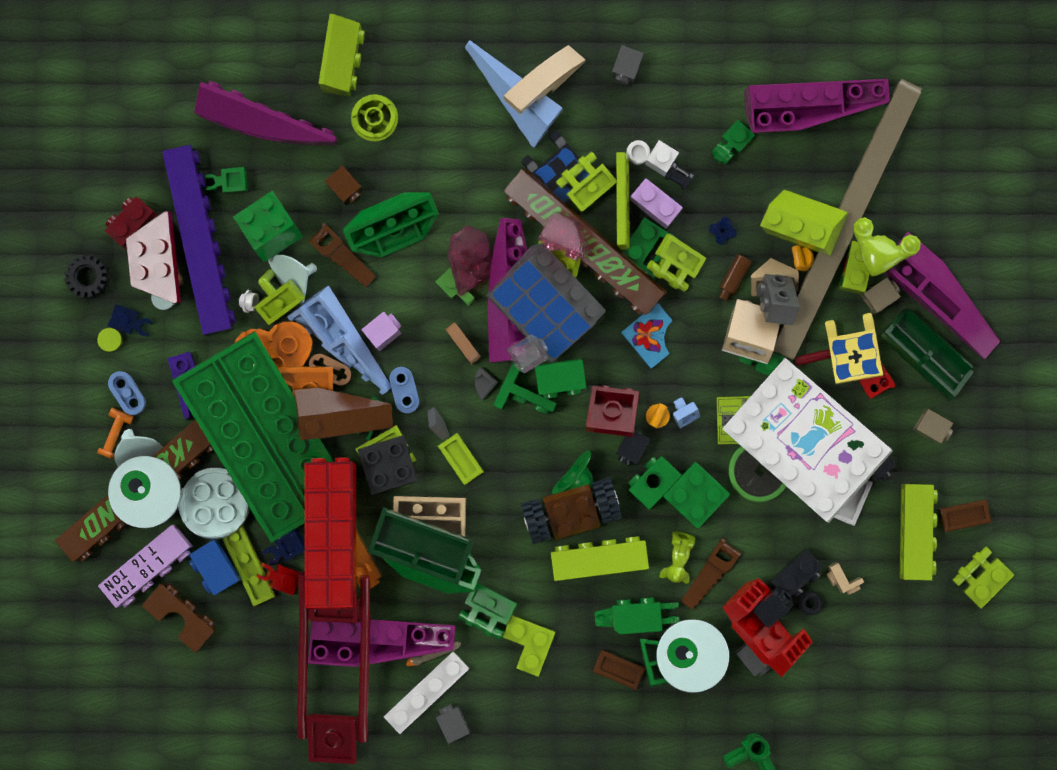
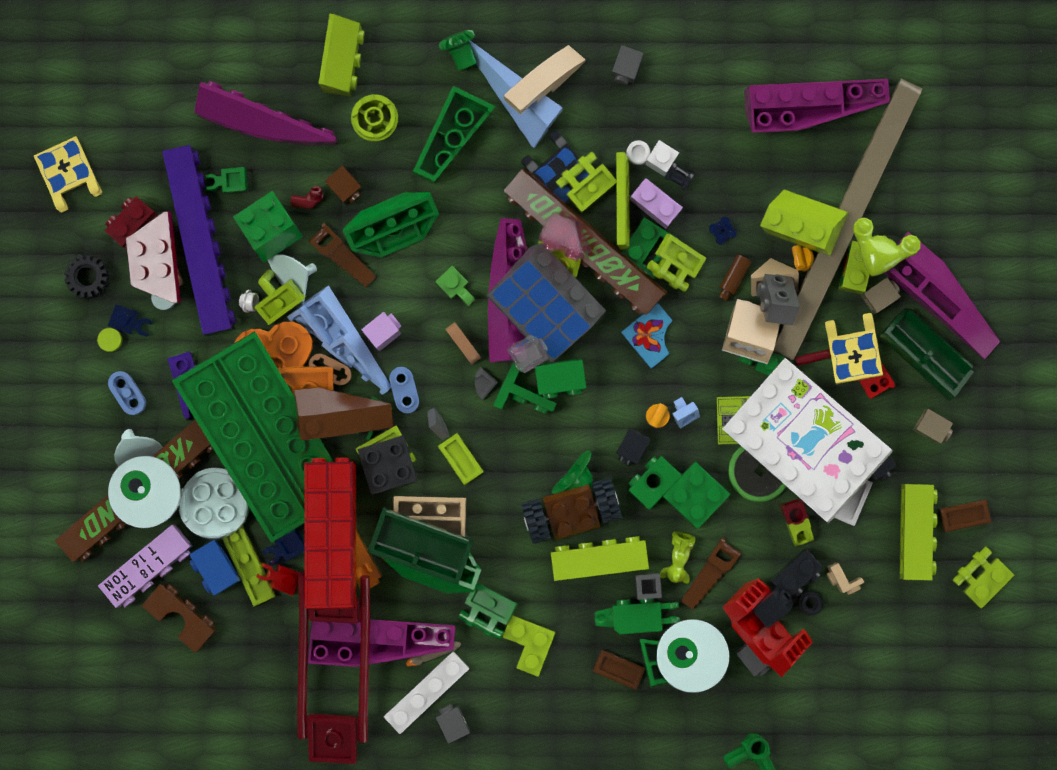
(65, 169): none -> light yellow flag
(120, 418): orange piece -> none
(310, 200): none -> dark red arm
(453, 128): none -> green wedge
(460, 48): none -> green gear
(469, 258): clear pink slope -> none
(612, 411): dark red plate -> none
(648, 586): none -> dark grey brick
(736, 138): green plate -> none
(797, 521): none -> leg

